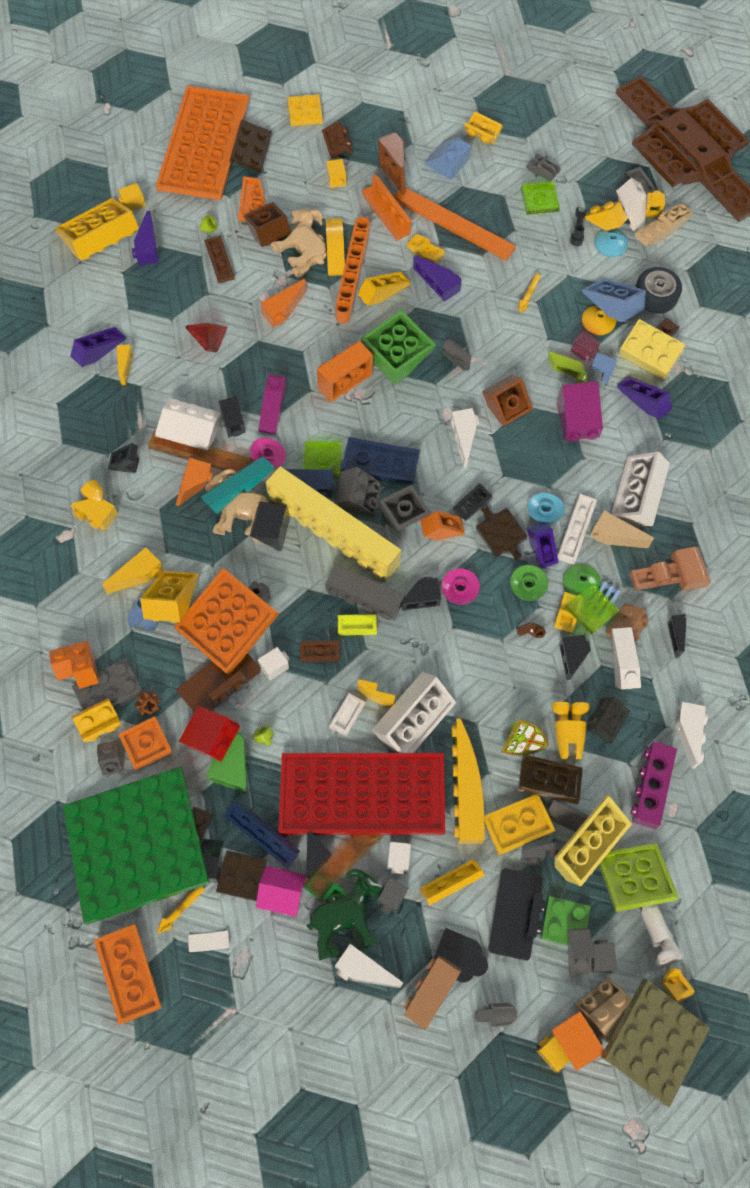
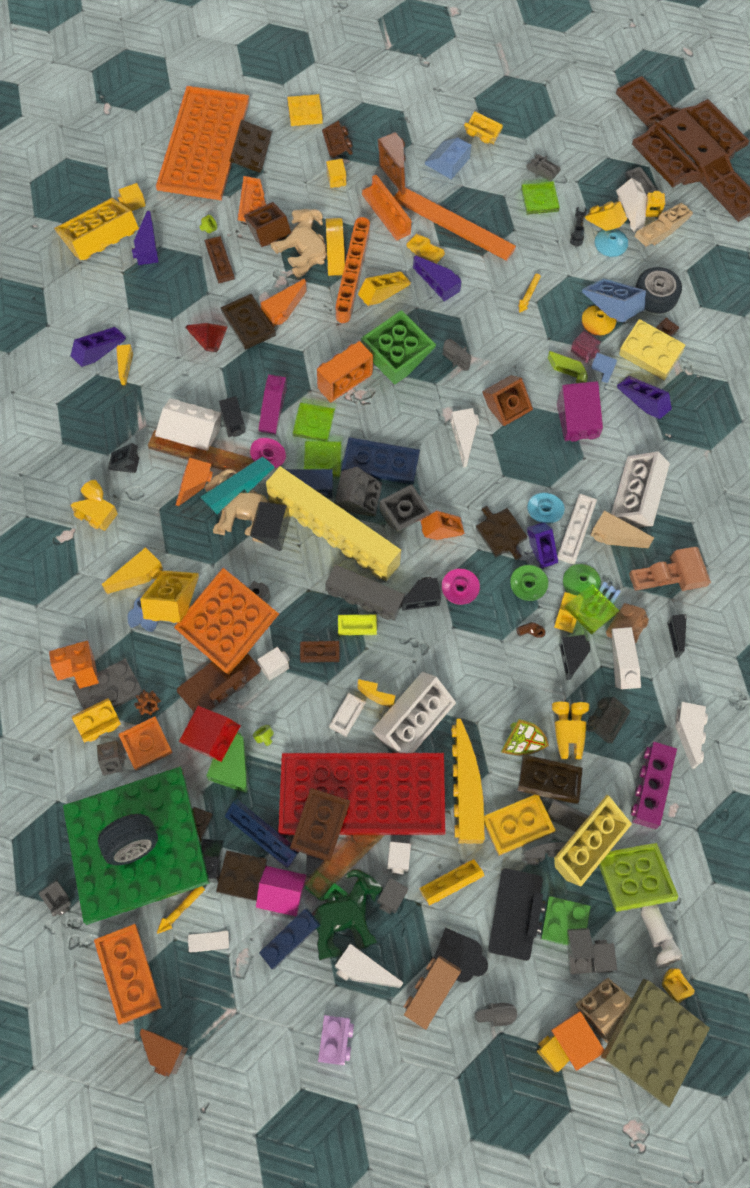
(55, 898): none -> dark grey bracket
(127, 839): none -> black wheel
(162, 1053): none -> dark orange slope
(248, 321): none -> dark brown plate
(289, 939): none -> dark blue plate
(313, 422): none -> clear neon green tile
(320, 824): none -> reddish brown plate
(334, 1040): none -> lavender bracket
(468, 498): black slope -> none

